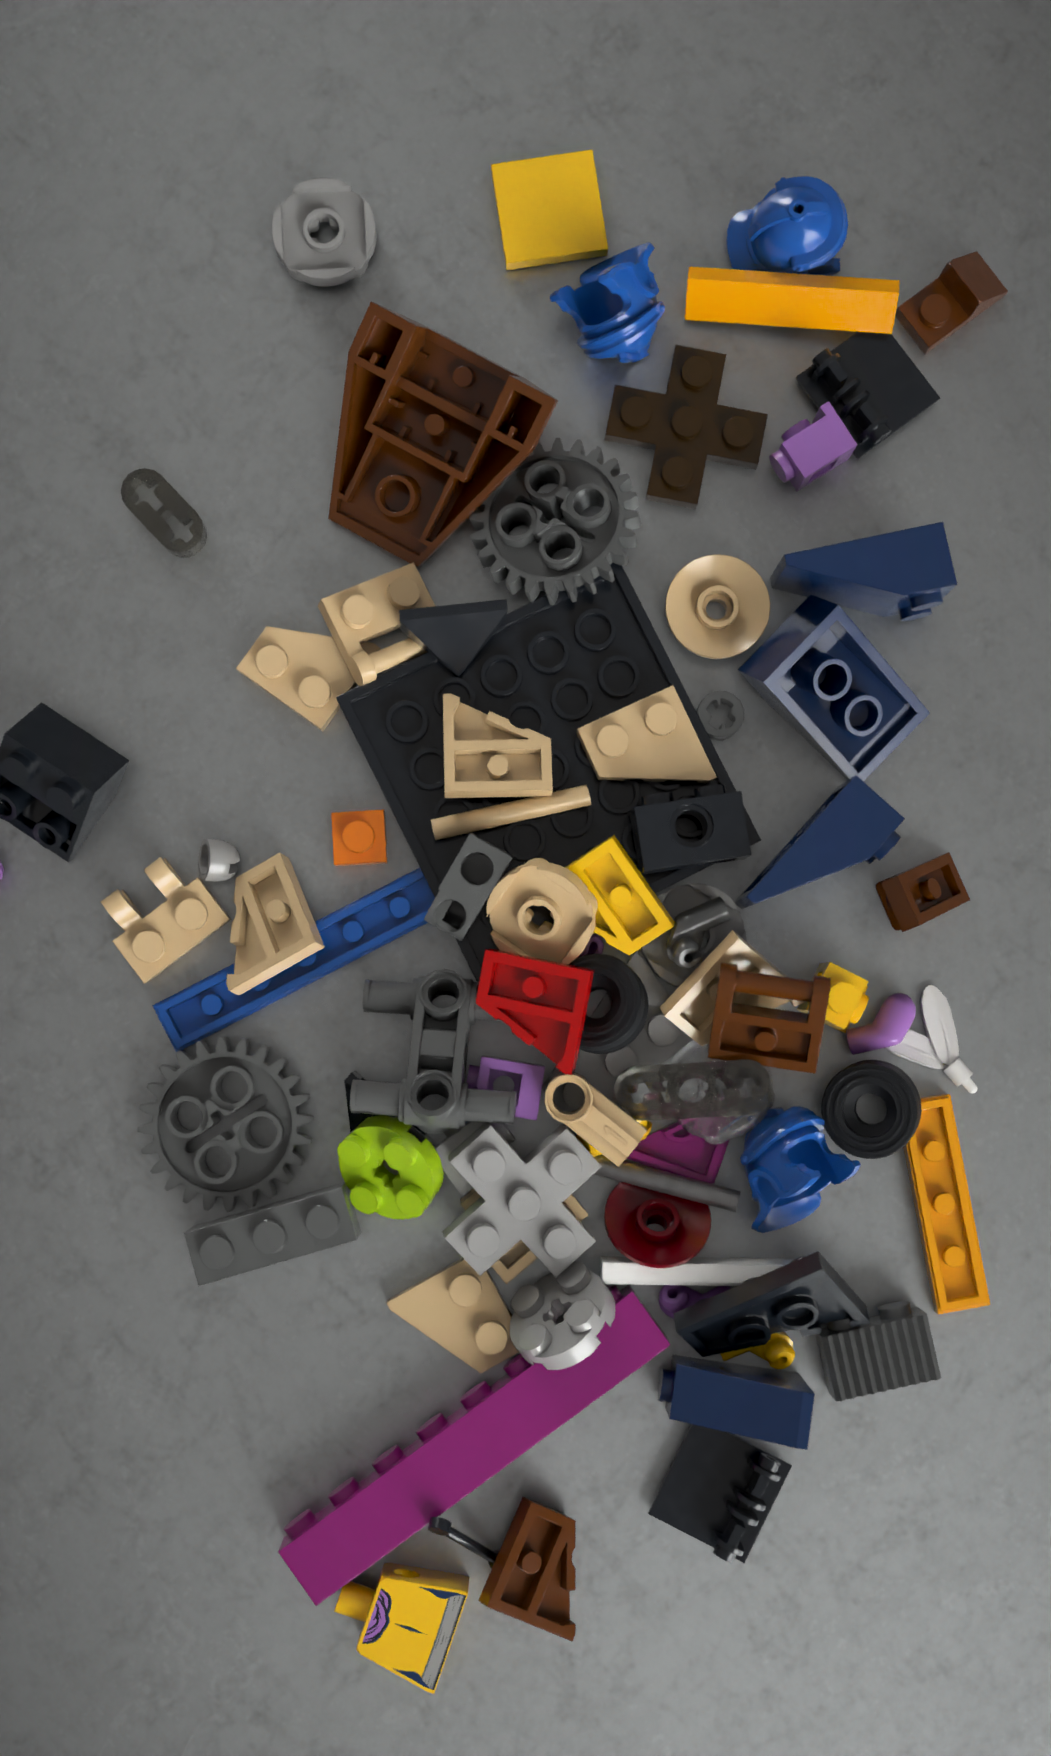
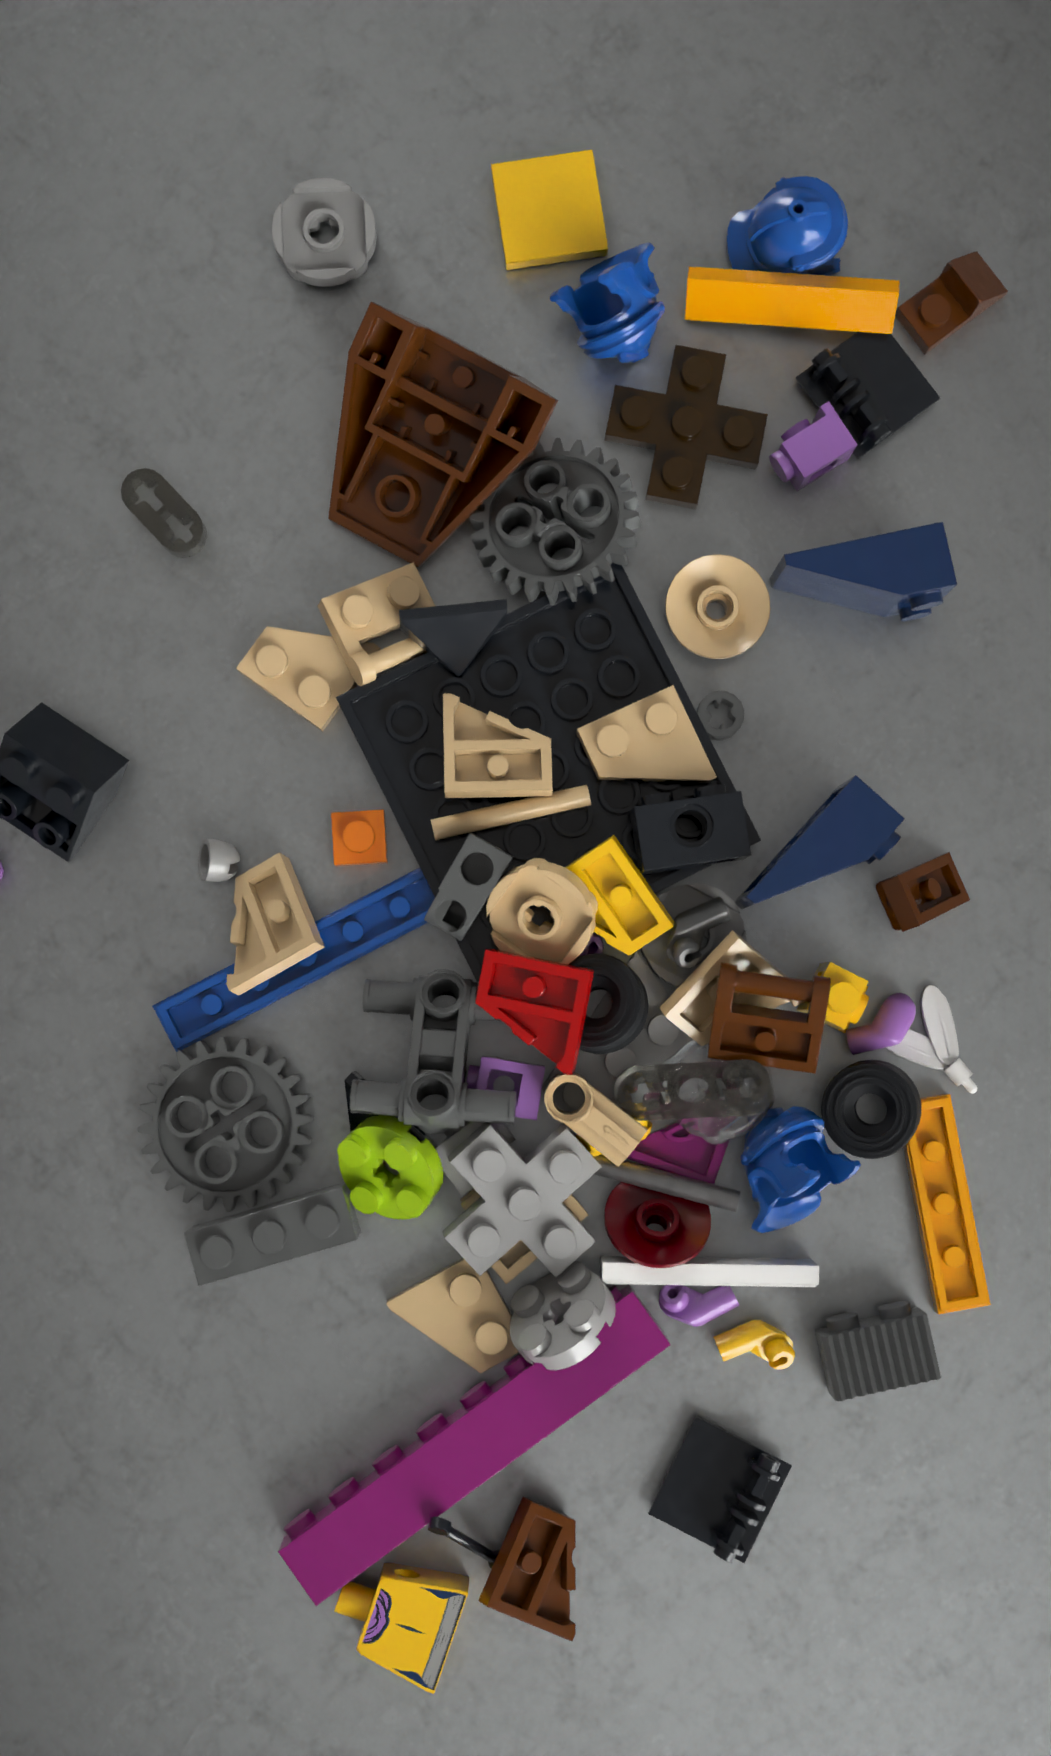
(169, 930): tan plate -> none
(739, 1399): dark blue slope -> none
(782, 1300): black wing -> none
(834, 688): dark blue slope -> none

